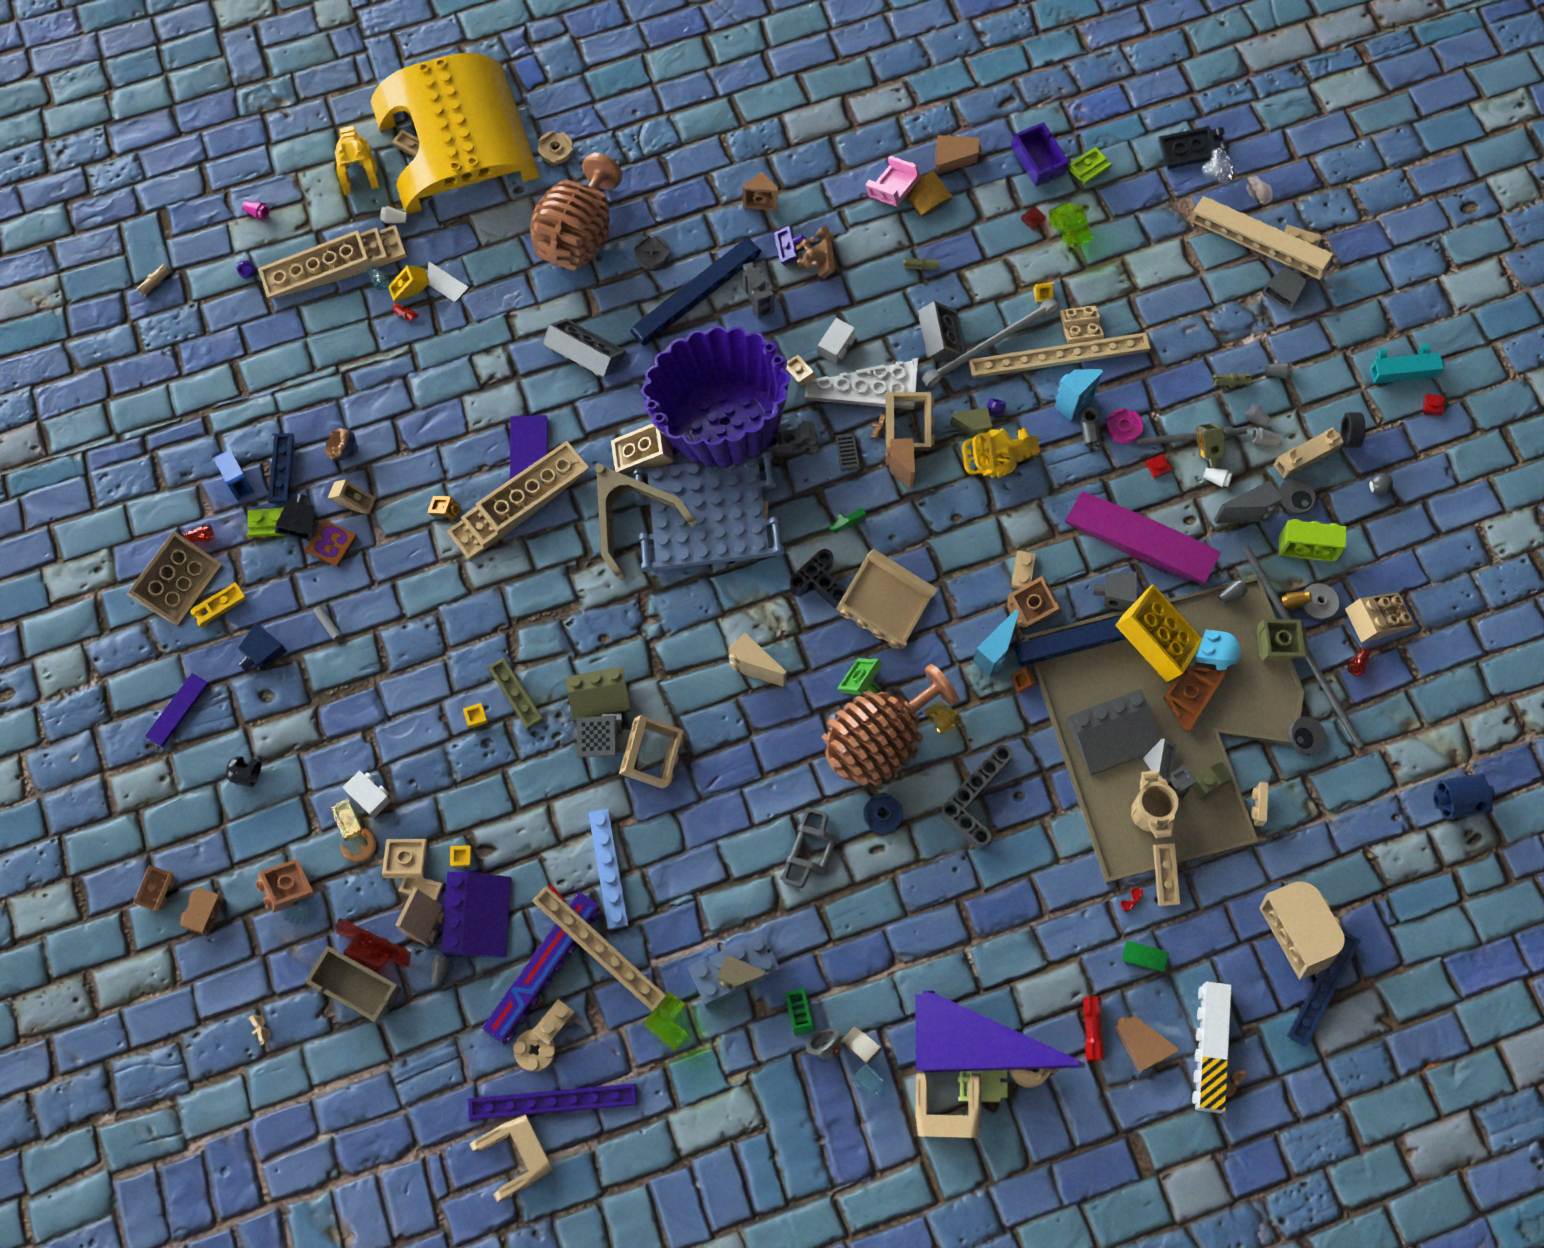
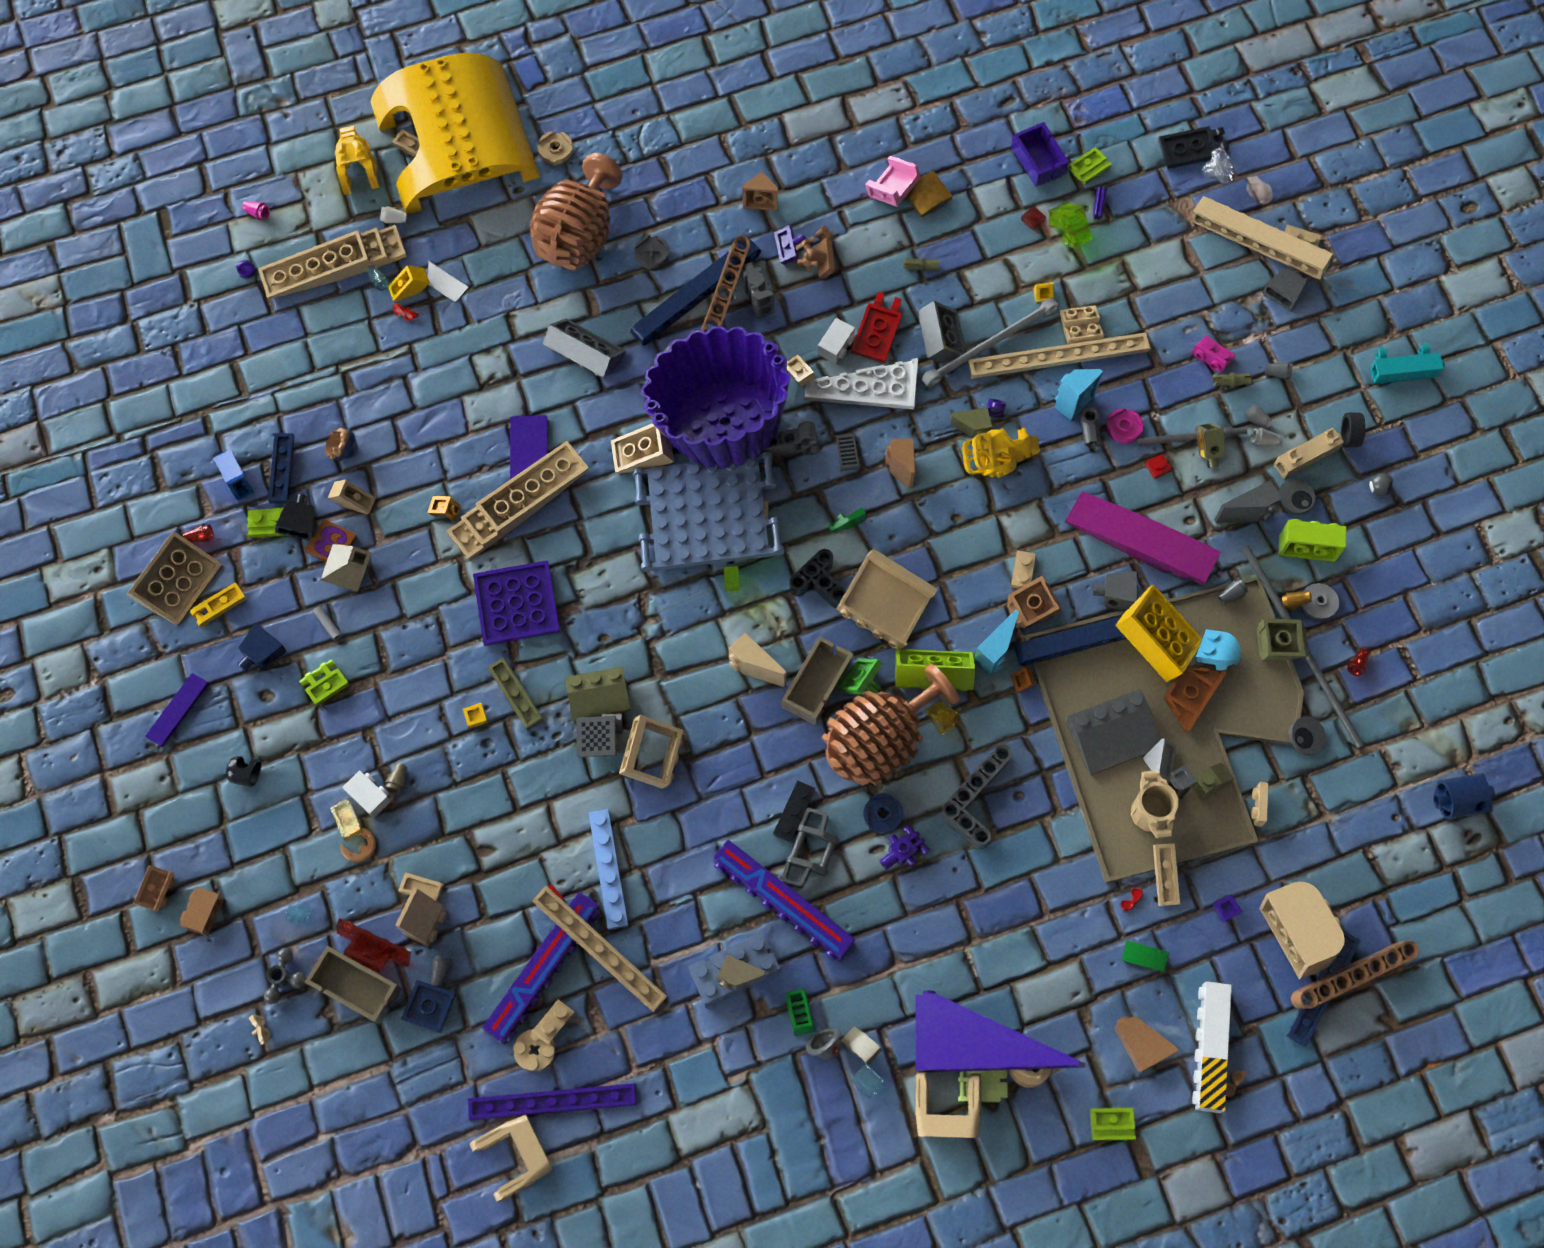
(153, 280): tan pin -> none
(283, 885): nougat plate -> none
(296, 980): none -> dark grey piece
(326, 686): none -> lime plate
(346, 566): none -> dark tan slope
(396, 779): none -> dark tan cone
(404, 858): tan tile -> none
(428, 1006): none -> dark blue plate
(460, 856): yellow plate -> none
(476, 915): dark purple slope -> none
(516, 603): none -> dark purple plate
(610, 486): dark tan piece -> none
(662, 1022): clear neon green brick -> none
(727, 286): none -> medium nougat beam
(731, 578): none -> clear neon green piece
(783, 900): none -> dark purple brick
(794, 811): none -> black plate
(817, 680): none -> dark tan piece
(877, 329): none -> red tile
(878, 427): medium nougat piece -> none
(903, 850): none -> dark purple piece
(929, 420): tan window -> none
(955, 152): medium nougat slope -> none
(955, 665): none -> lime slope
(1093, 1027): red axle -> none
(1099, 203): none -> dark purple axle
(1112, 1124): none -> lime plate
(1213, 354): none -> dark pink bracket
(1218, 476): white cone -> none
(1227, 908): none -> dark purple tile
(1346, 974): none -> medium nougat beam
(1379, 616): tan slope -> none
(1433, 404): red plate -> none

